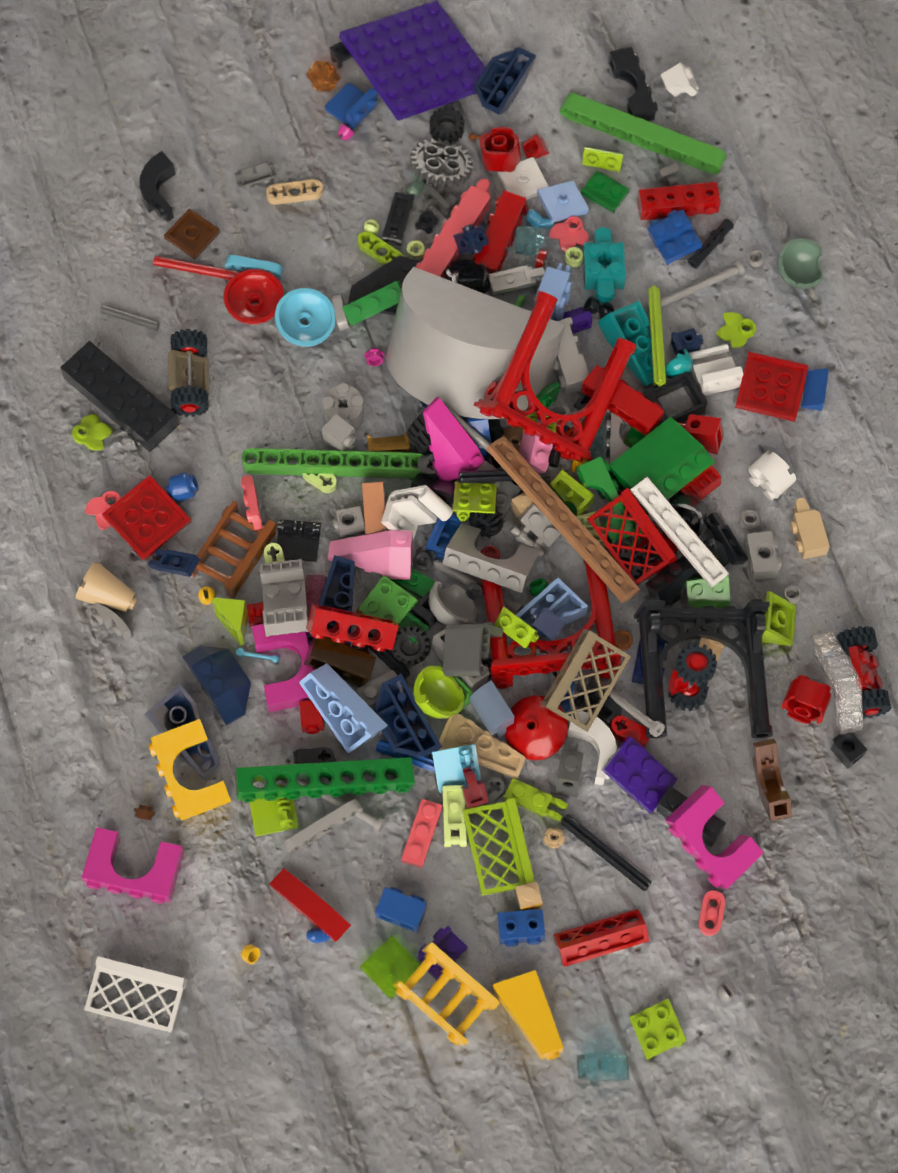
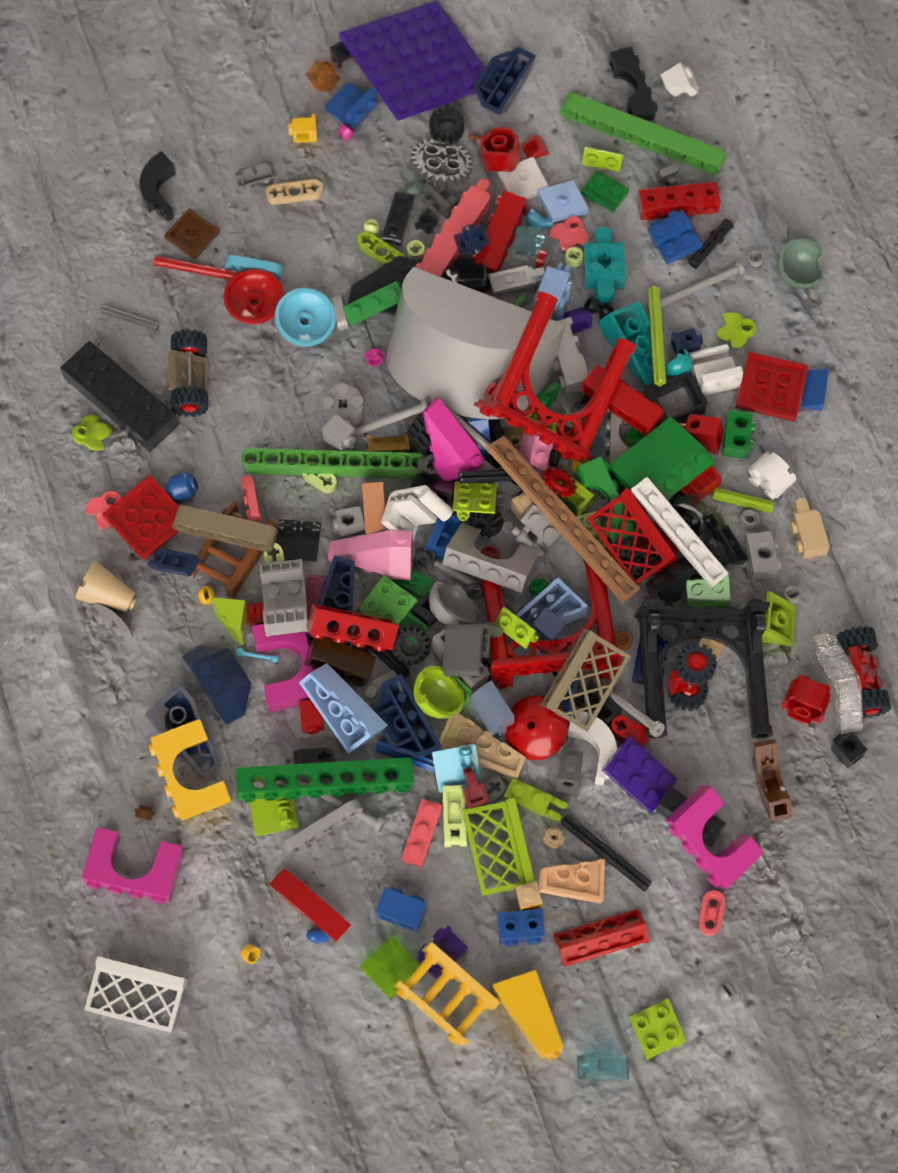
(225, 528): none -> dark tan beam
(303, 129): none -> yellow brick
(393, 417): none -> light grey bar
(566, 488): none -> red gear
(575, 881): none -> light nougat wing
(736, 434): none -> green brick
(743, 500): none -> lime axle

